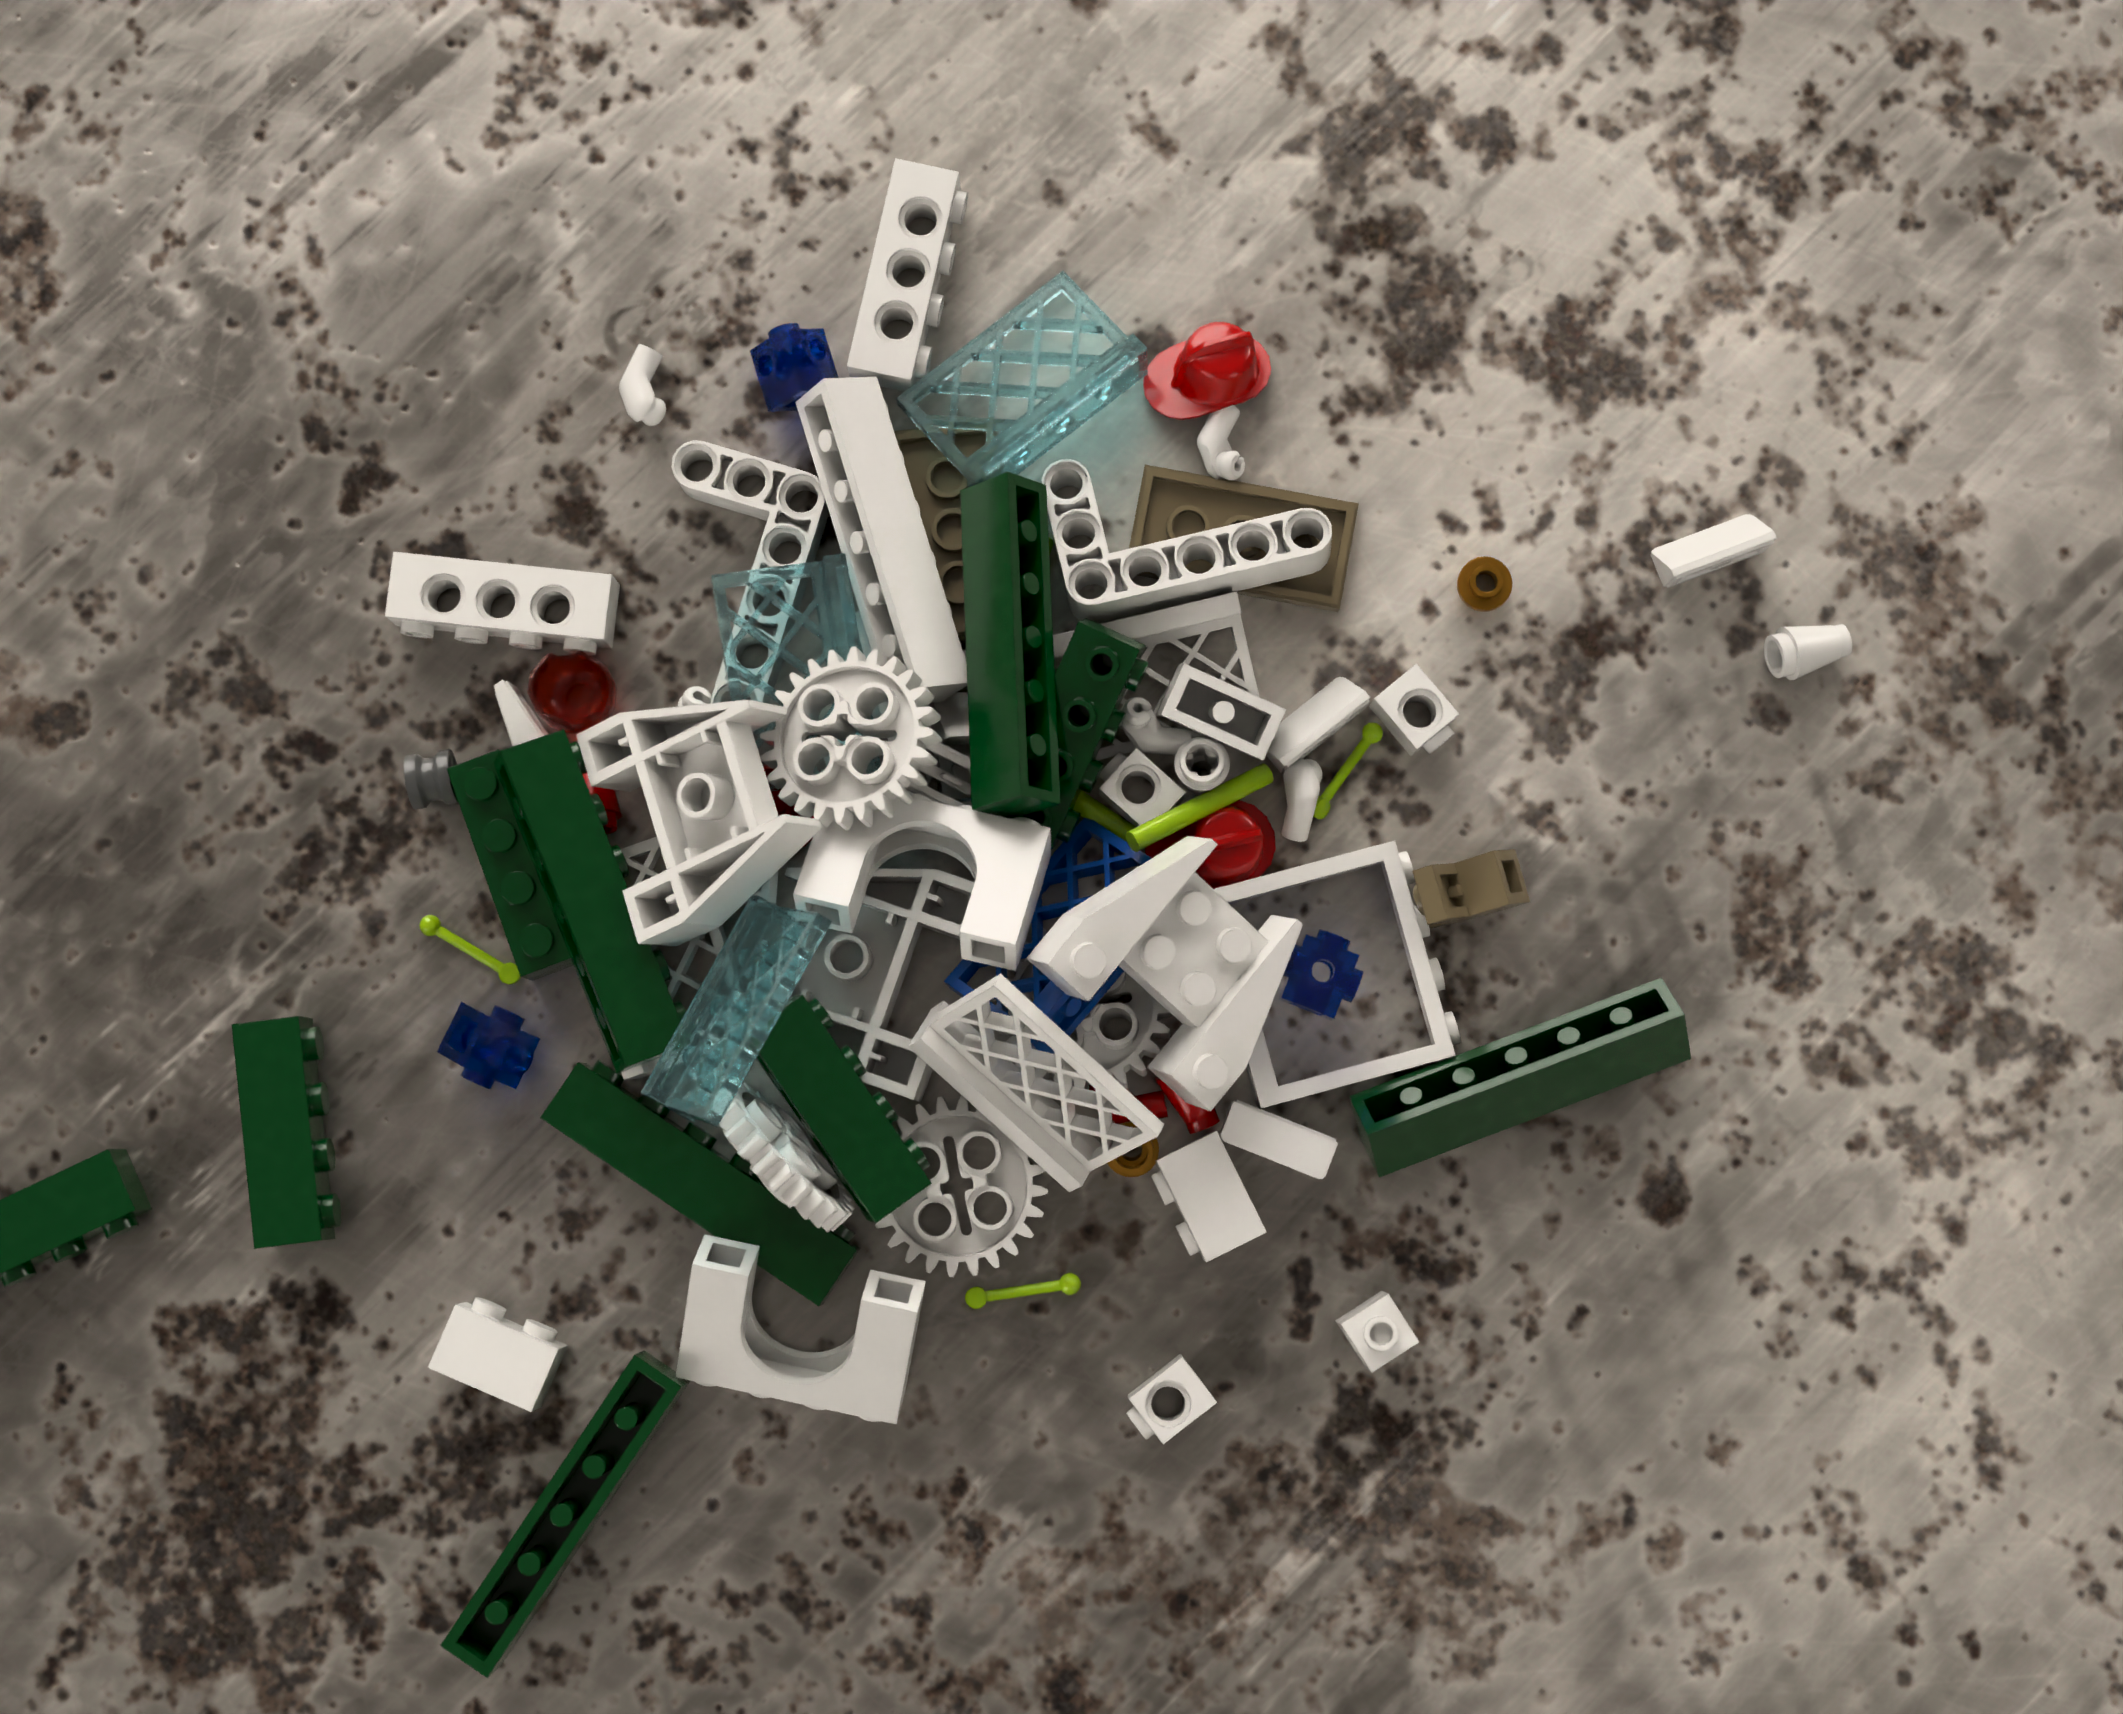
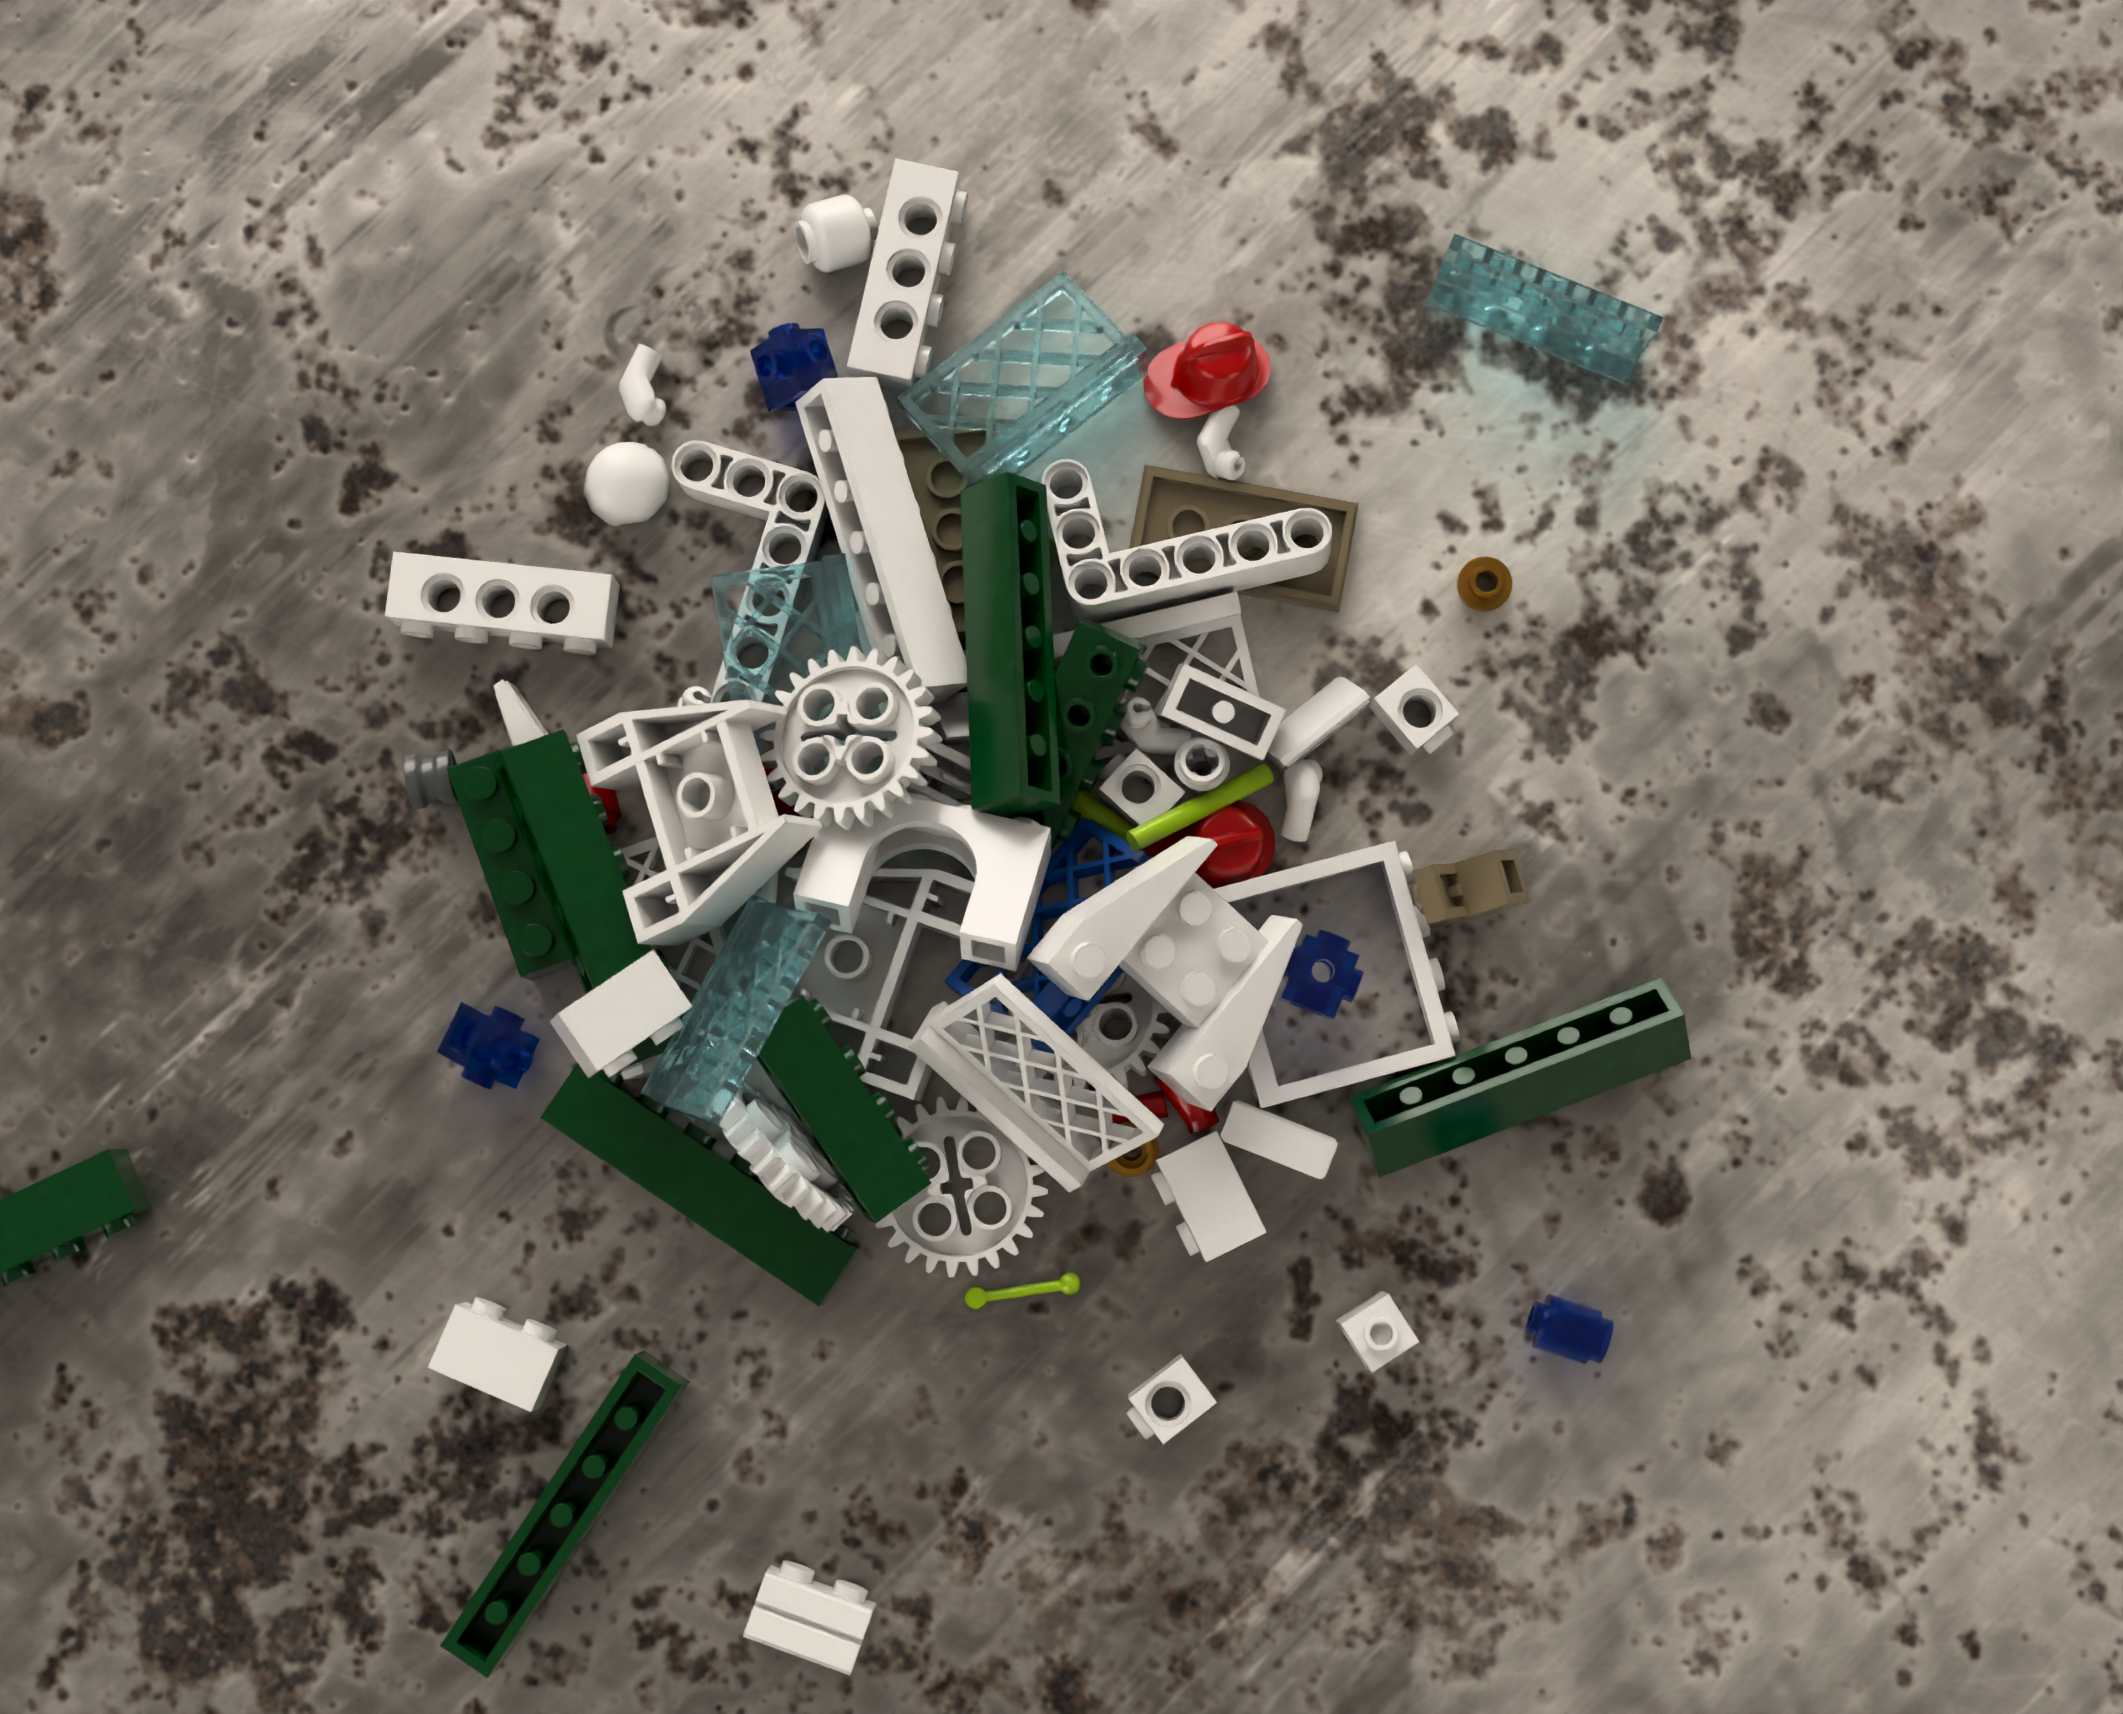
(285, 1131): dark green brick -> none
(508, 972): lime hinge -> none
(572, 691): clear red hair -> none
(622, 1014): none -> white brick
(626, 483): none -> white hair
(731, 1350): white arch -> none
(810, 1617): none -> white brick
(835, 233): none -> white head
(1371, 734): lime hinge -> none
(1542, 309): none -> clear light blue fence
(1569, 1329): none -> clear blue brick
(1711, 549): white slope -> none
(1804, 649): white cone -> none

